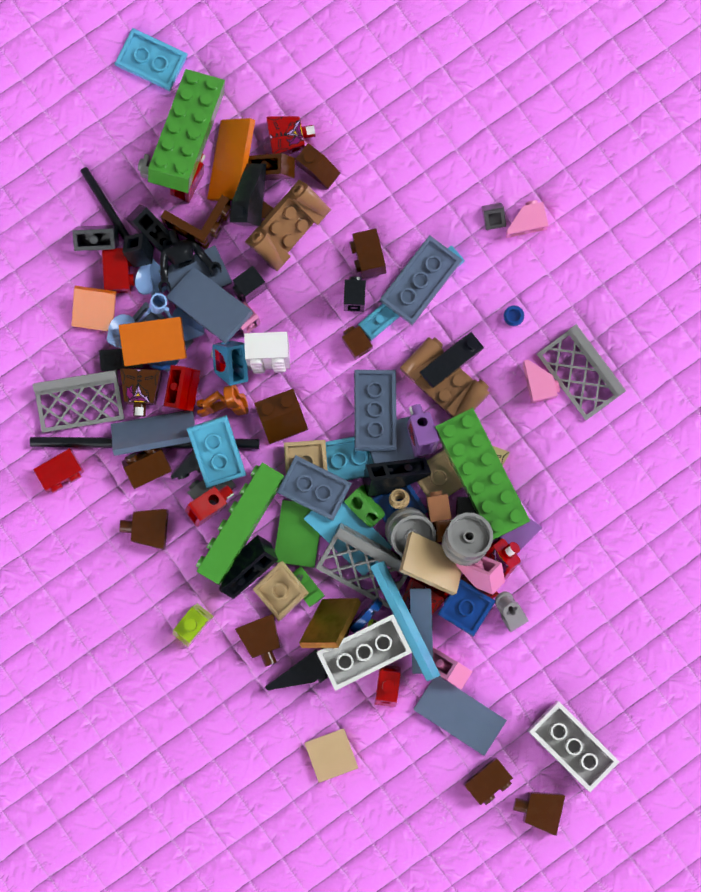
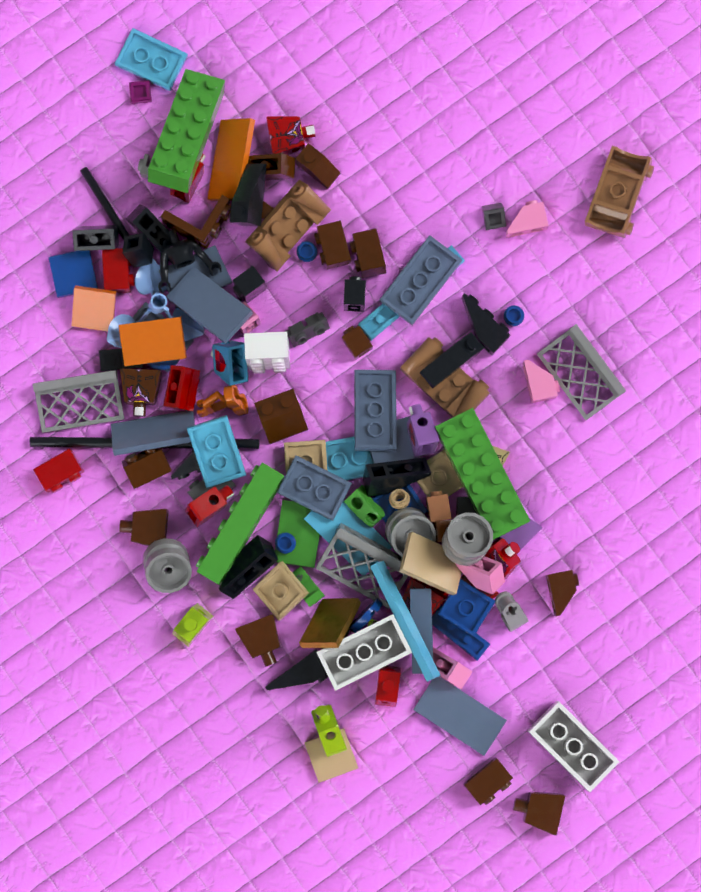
(72, 270): none -> blue tile
(140, 92): none -> magenta tile
(167, 565): none -> light grey wheel
(285, 543): none -> blue plate
(306, 251): none -> blue plate
(316, 325): none -> dark grey hinge
(326, 722): none -> lime torso
(333, 245): none -> reddish brown brick
(474, 646): none -> blue tile
(485, 328): none -> black slope
(561, 589): none -> reddish brown slope
(618, 192): none -> medium nougat piece

